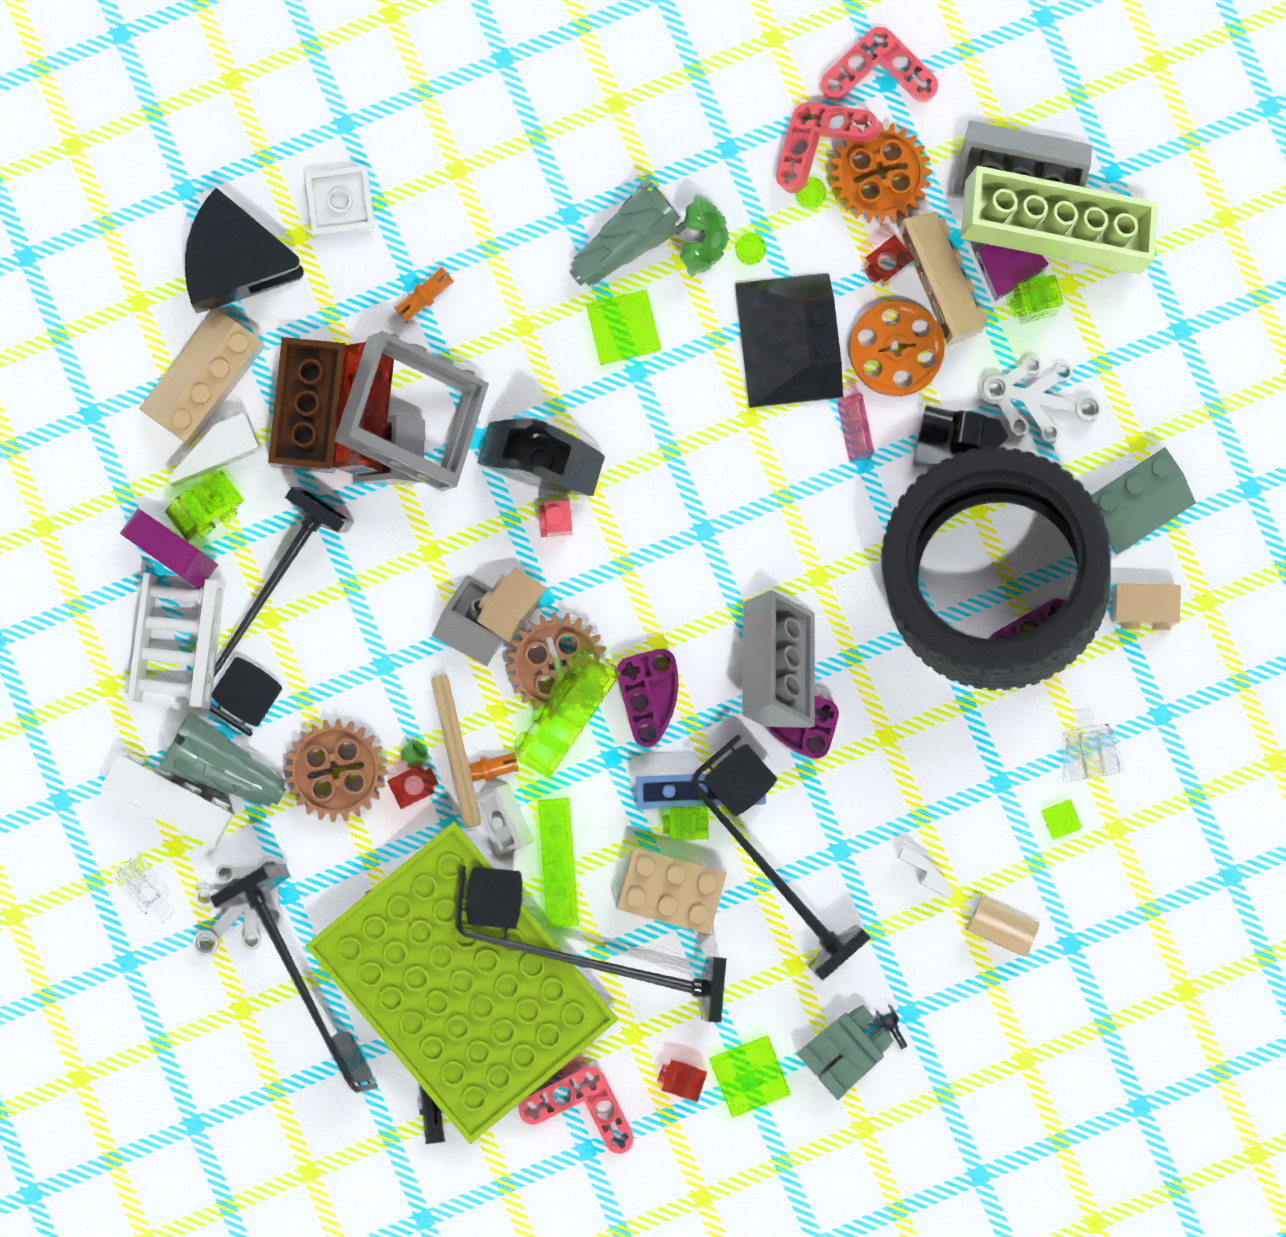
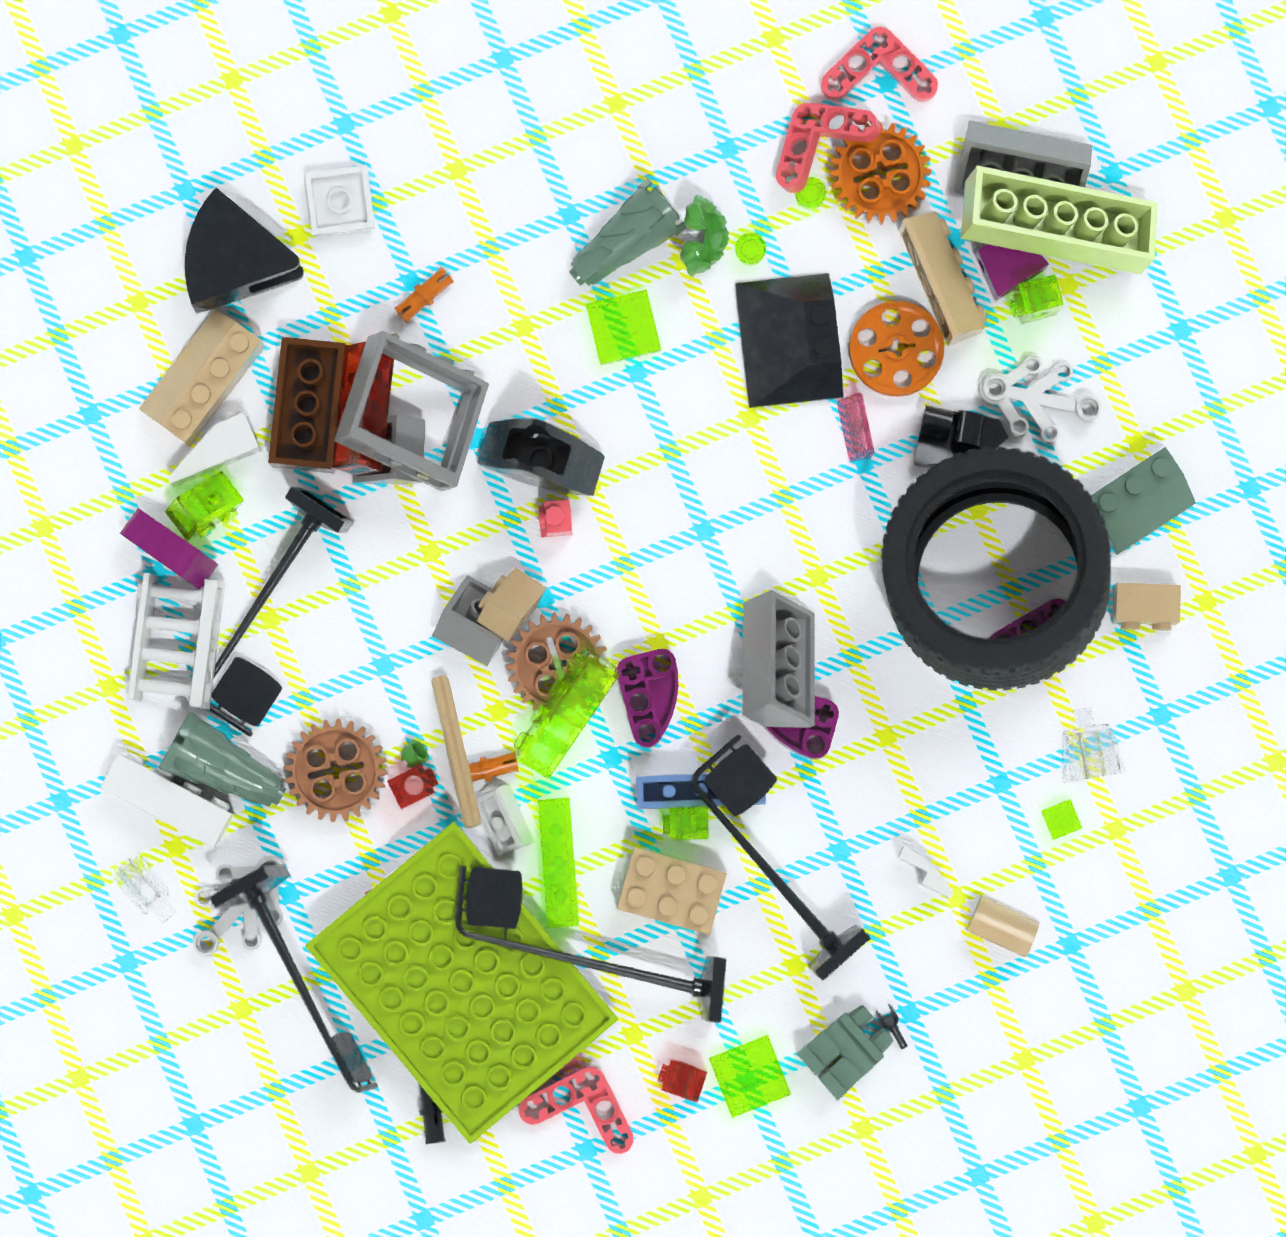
(891, 248): clear red brick -> none

